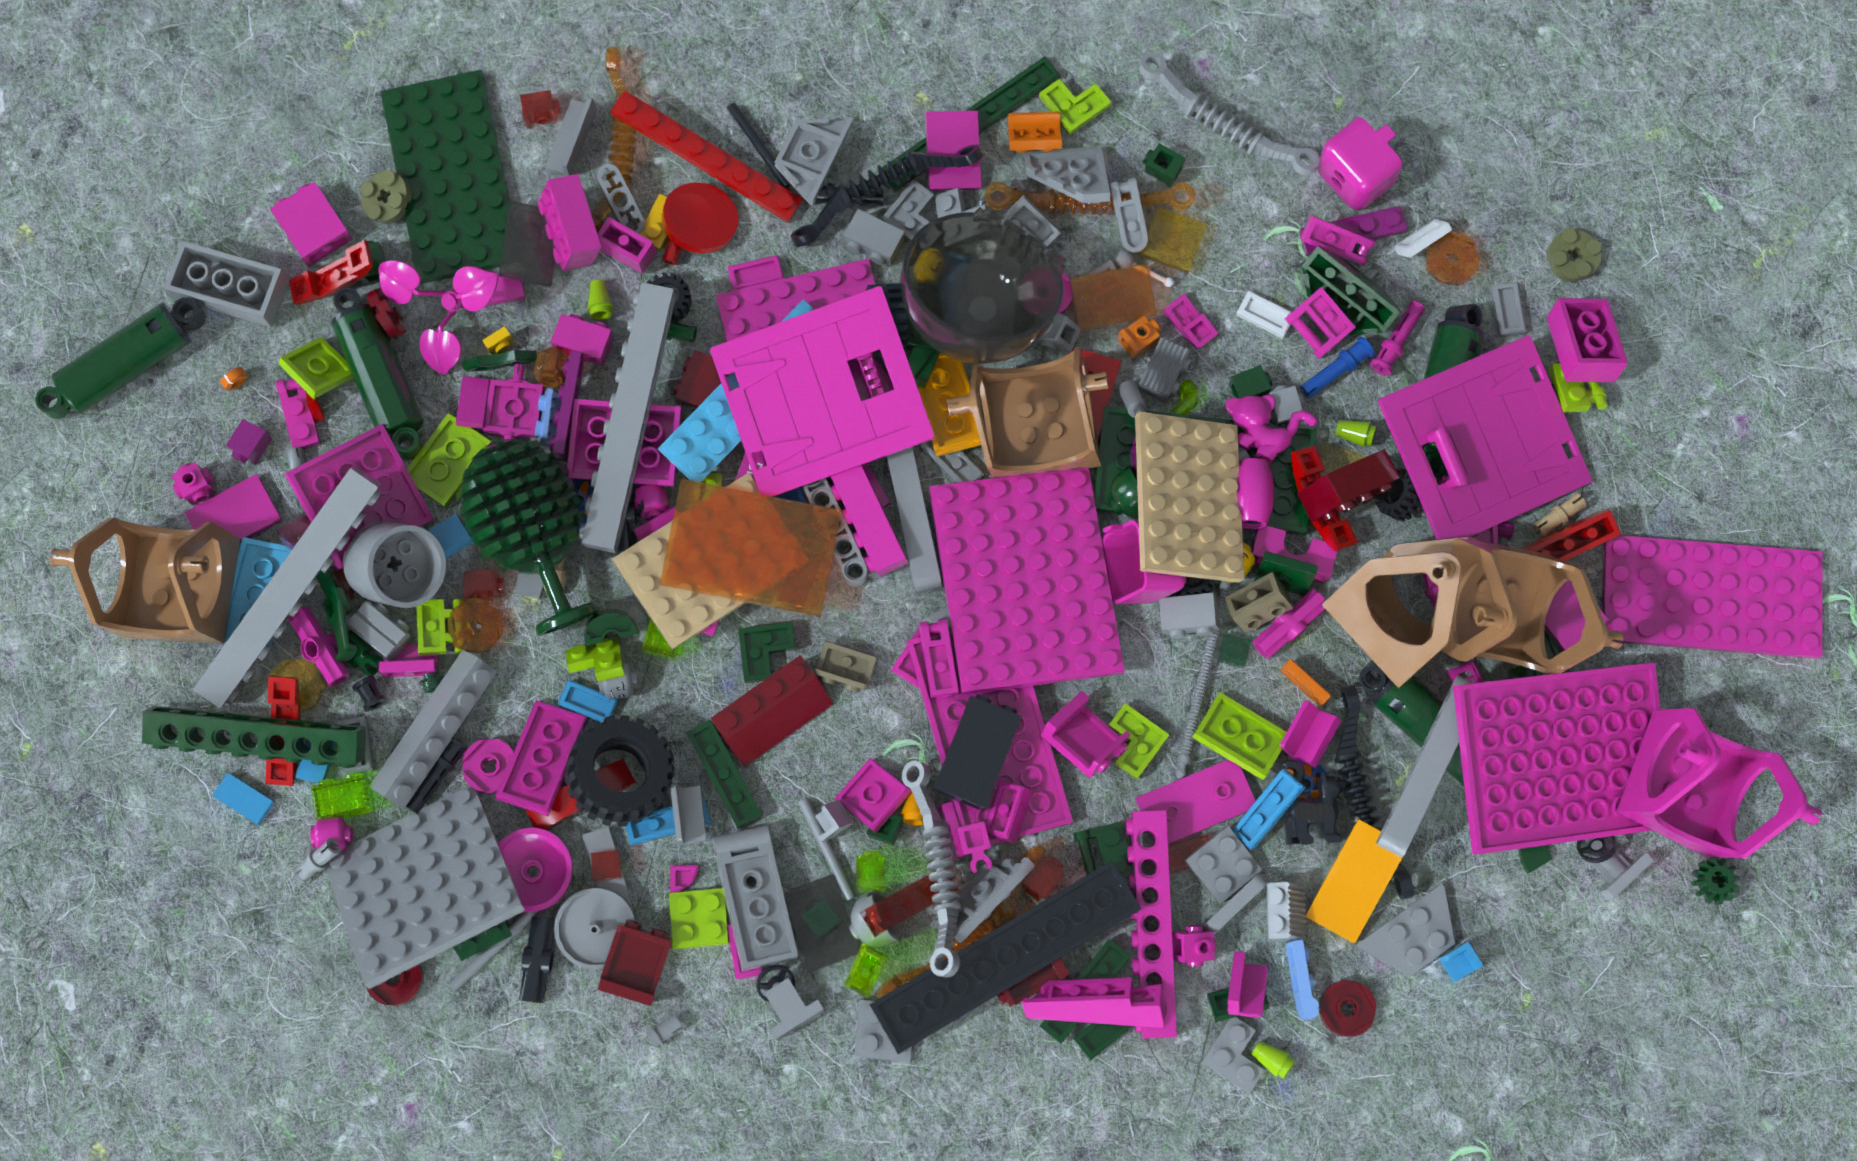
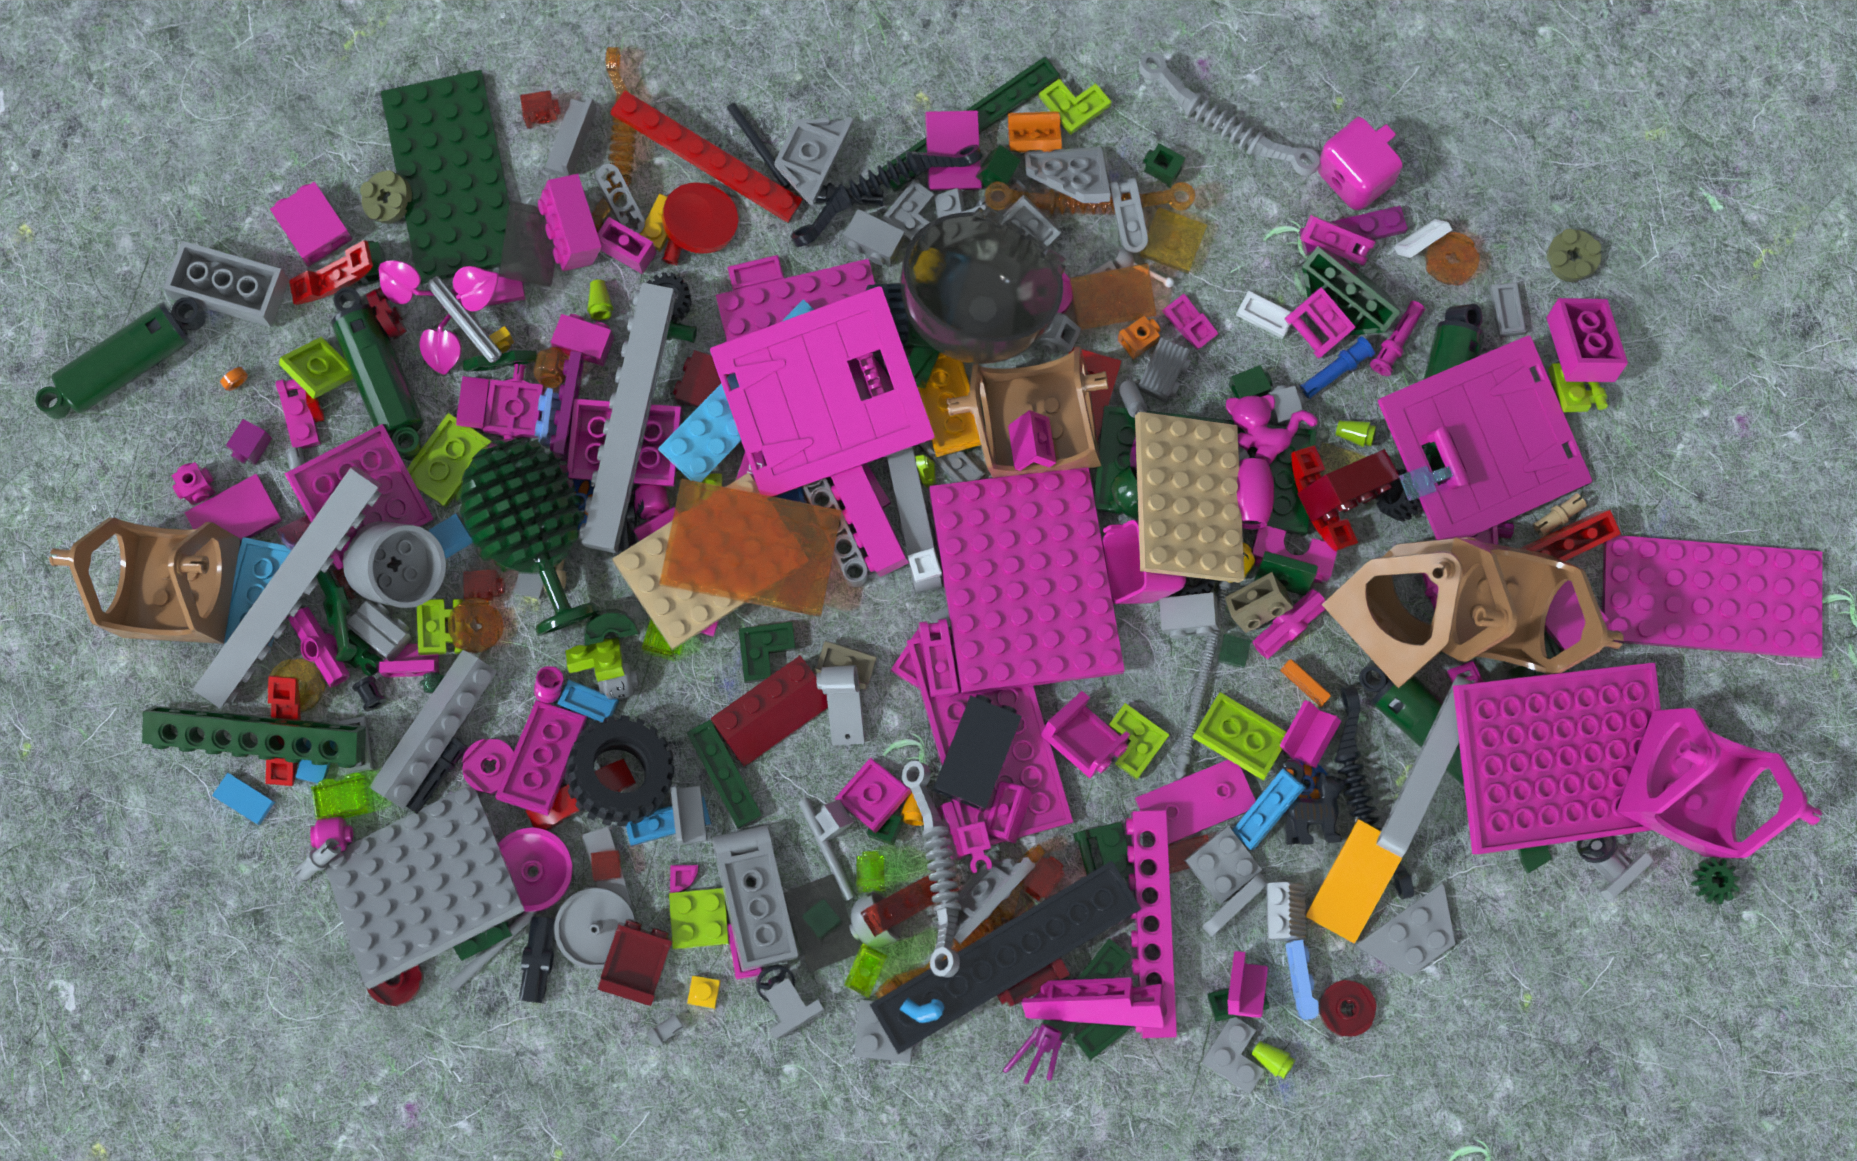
(464, 319): none -> light grey axle
(552, 680): none -> dark pink wheel
(703, 992): none -> yellow plate
(844, 703): none -> light grey door
(924, 565): none -> white tile
(924, 1013): none -> dark azure arm
(926, 470): none -> lime tile
(998, 166): none -> dark green brick
(1031, 440): none -> dark pink panel
(1046, 1039): none -> magenta plant
(1189, 398): clear neon green arm -> none
(1193, 945): dark pink brick -> none
(1421, 481): none -> clear light blue plate
(1460, 961): dark azure panel -> none

